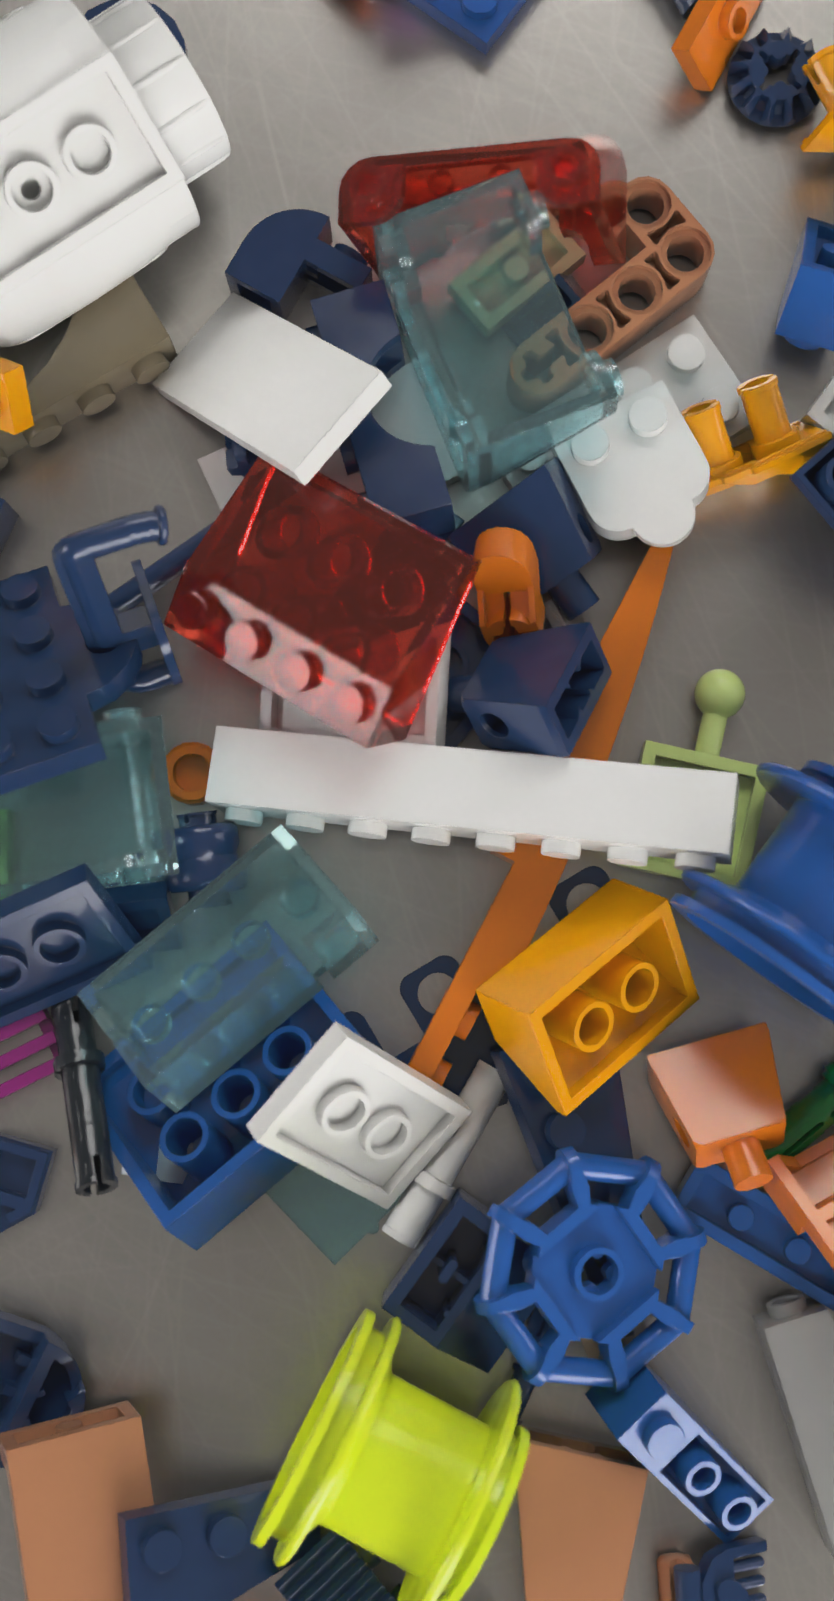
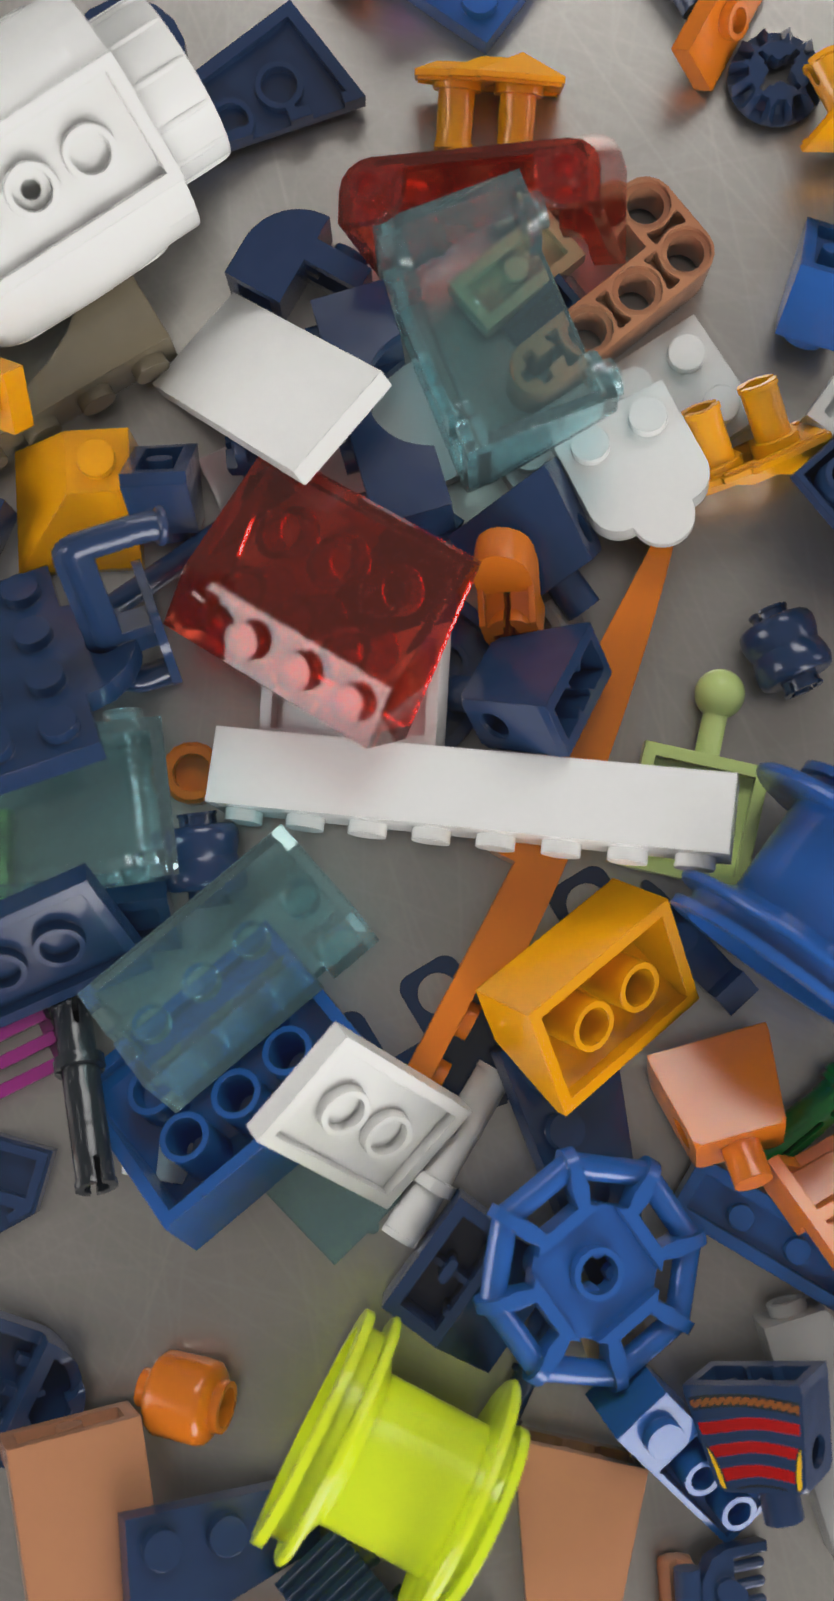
(68, 487): none -> light orange slope
(166, 478): none -> dark blue slope
(186, 1397): none -> orange head
(277, 80): none -> dark blue wing
(515, 79): none -> light orange connector
(709, 965): none -> dark blue piece
(764, 1430): none -> dark blue torso
(785, 650): none -> dark blue piece

